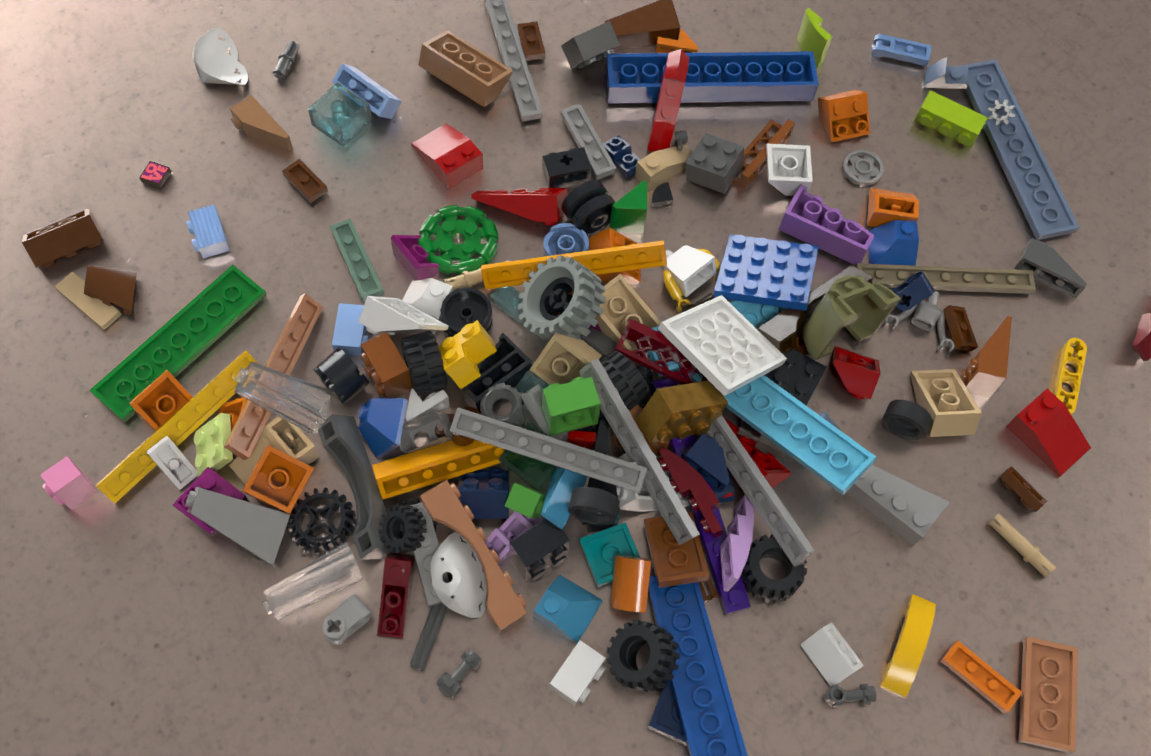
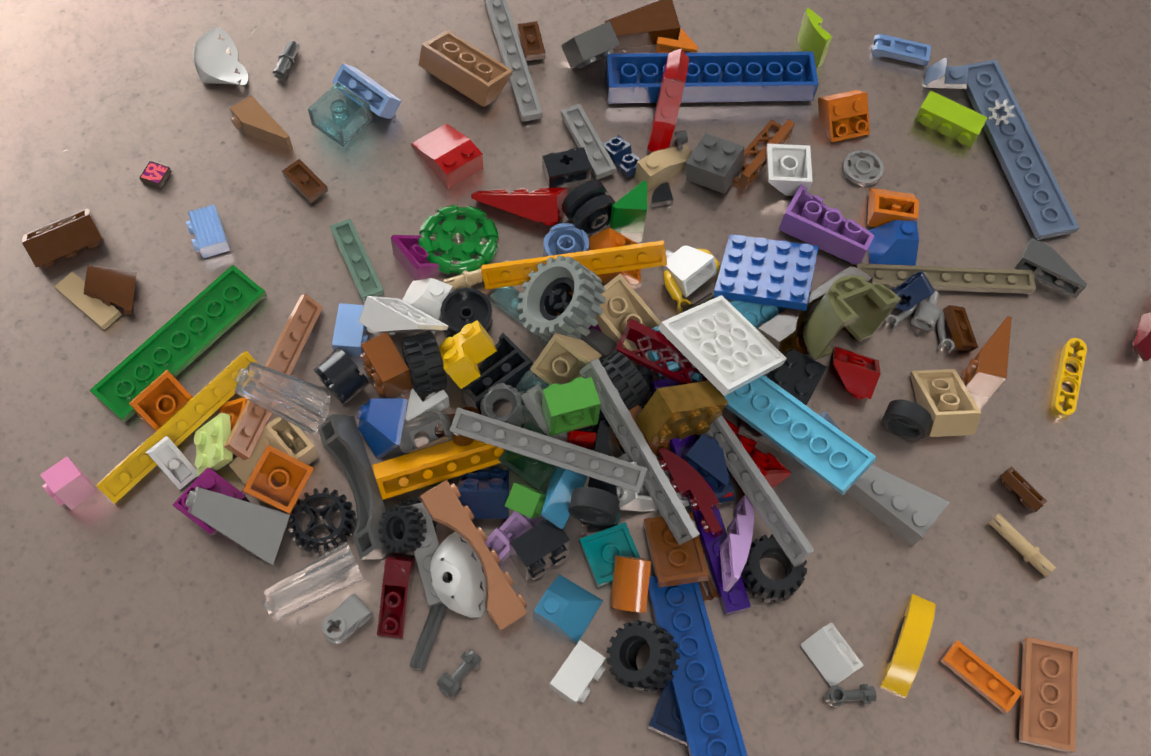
(1050, 432): red slope -> none

